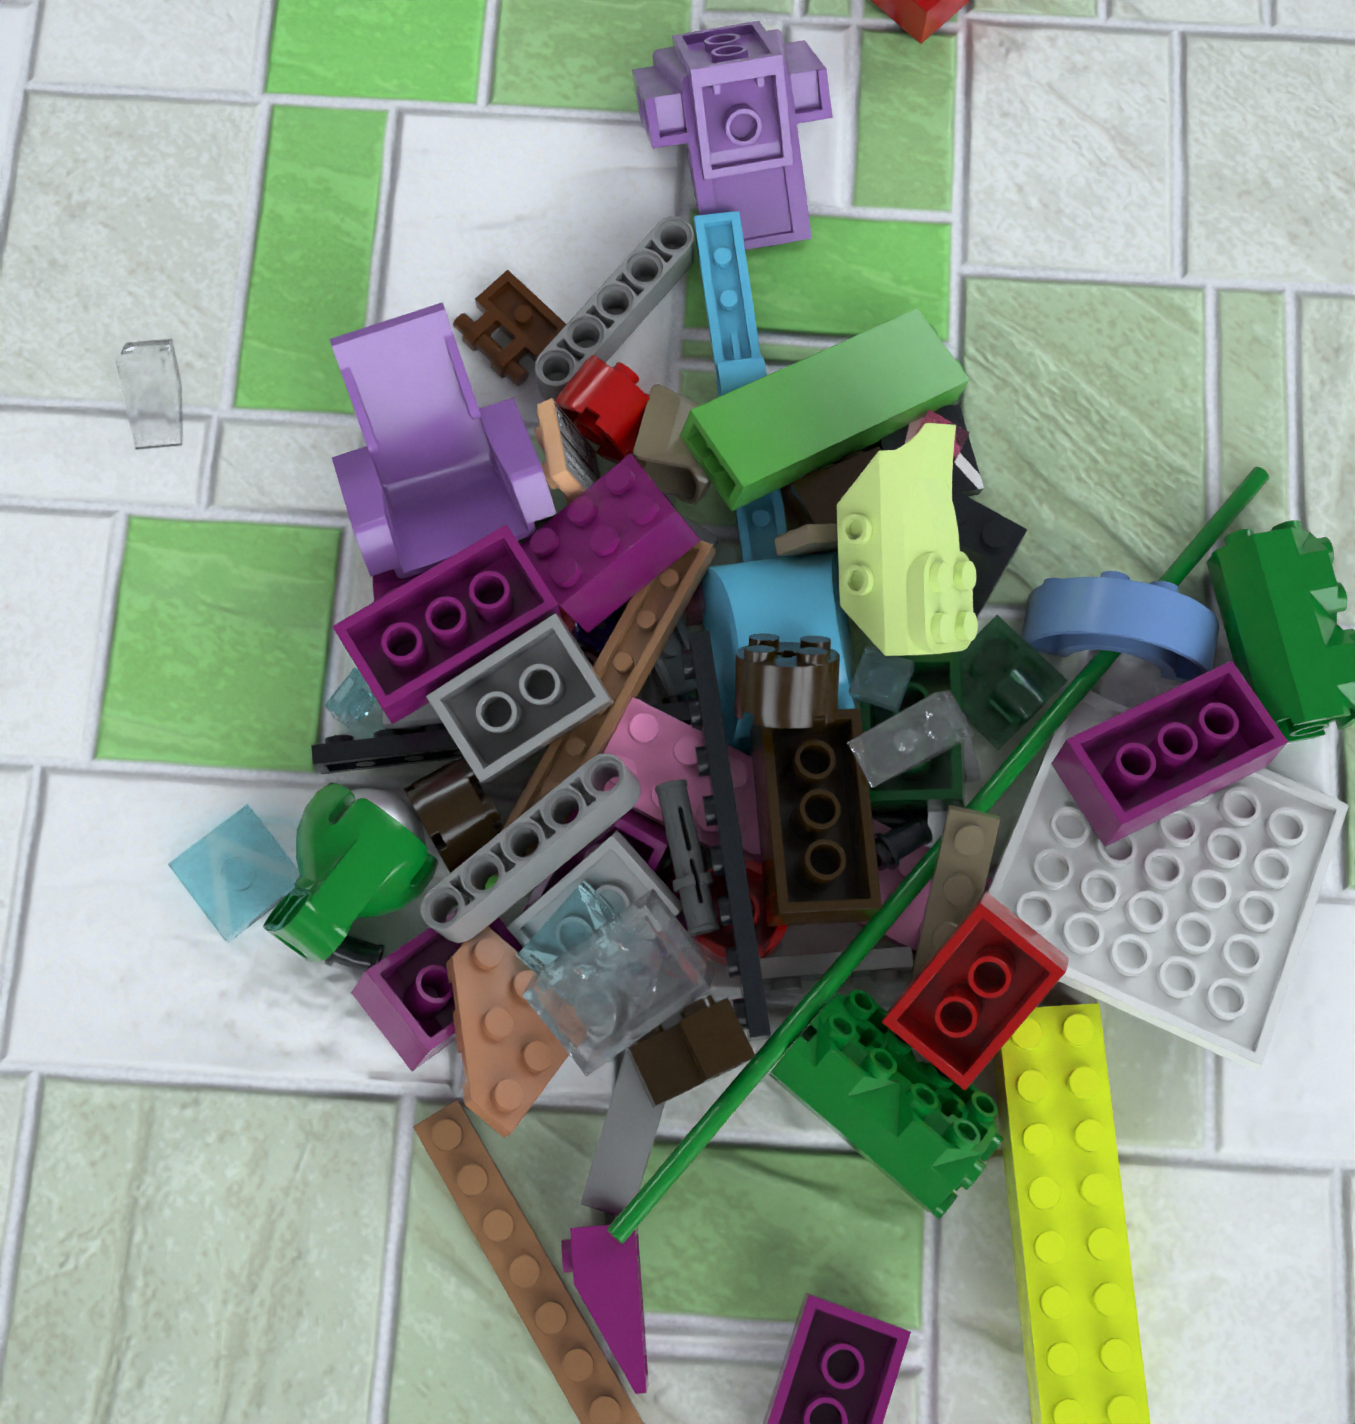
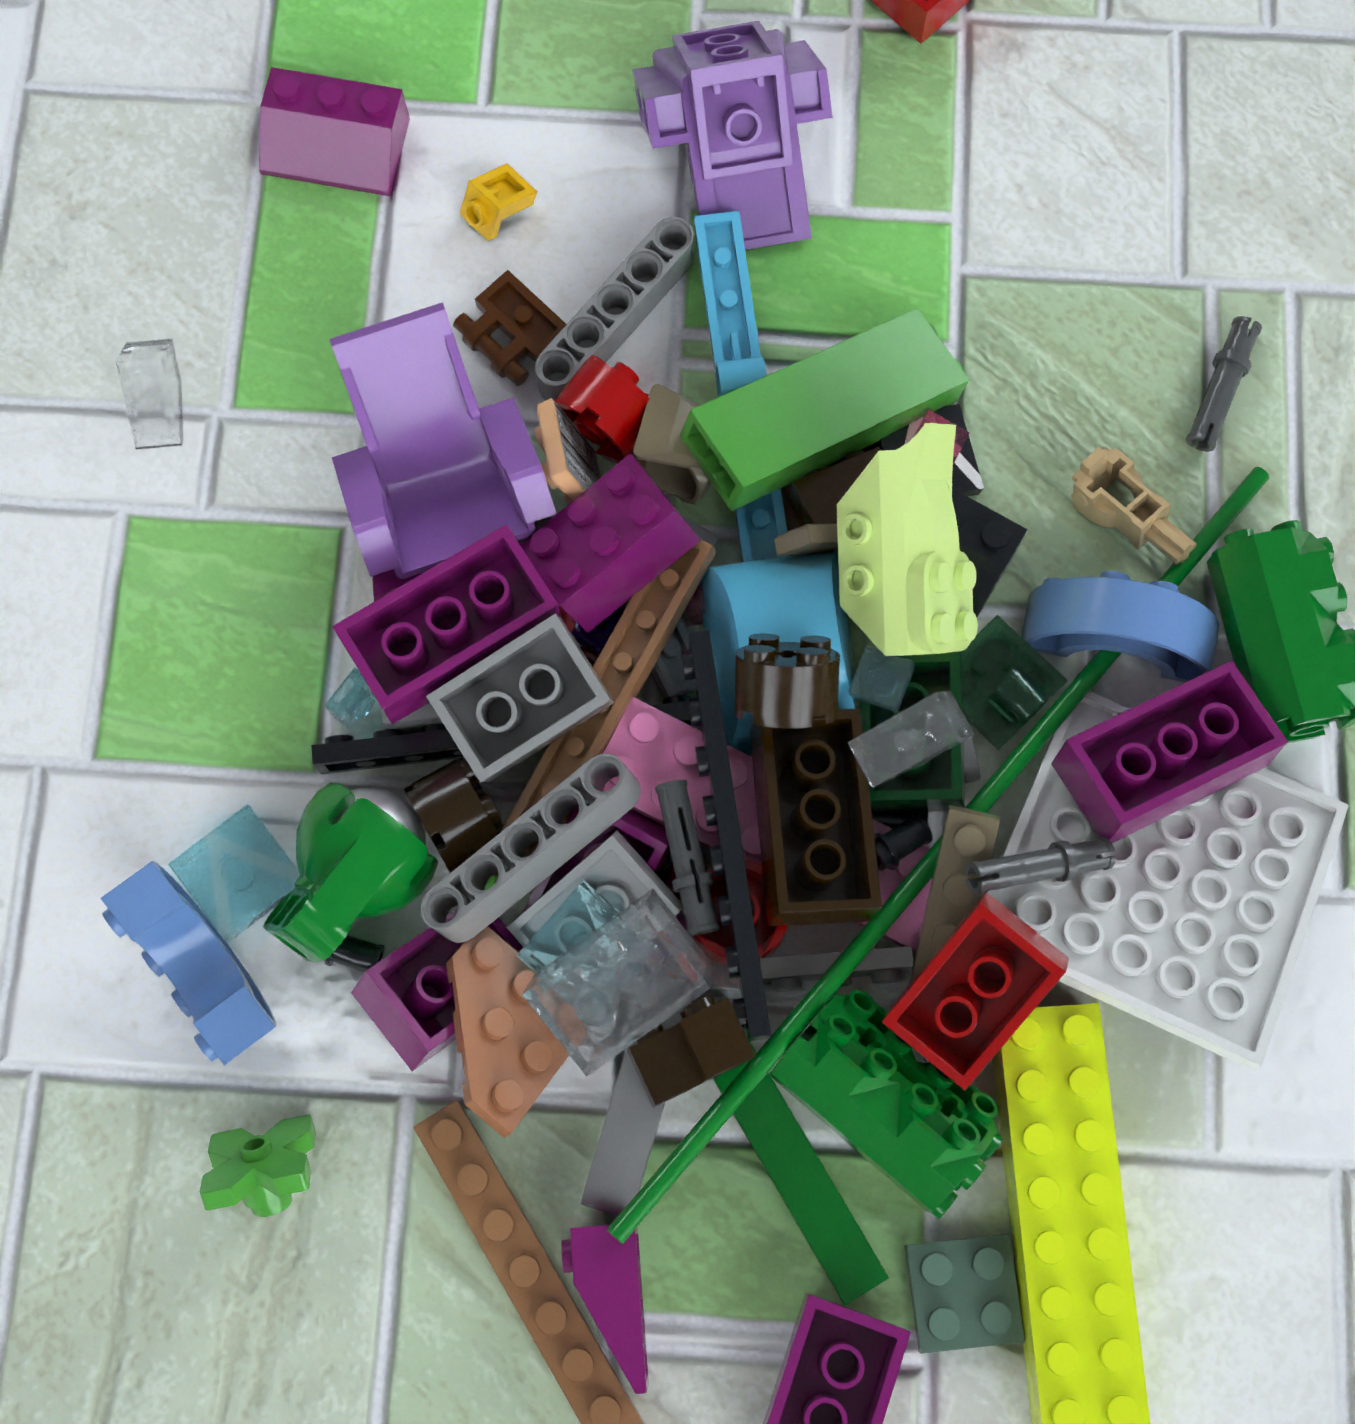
(194, 957): none -> medium blue brick
(259, 1167): none -> bright green plant
(331, 131): none -> slope
(494, 198): none -> yellow bracket
(806, 1189): none -> green tile
(964, 1293): none -> sand green plate
(1059, 861): none -> dark grey pin
(1139, 521): none -> tan piece
(1230, 366): none -> dark grey pin

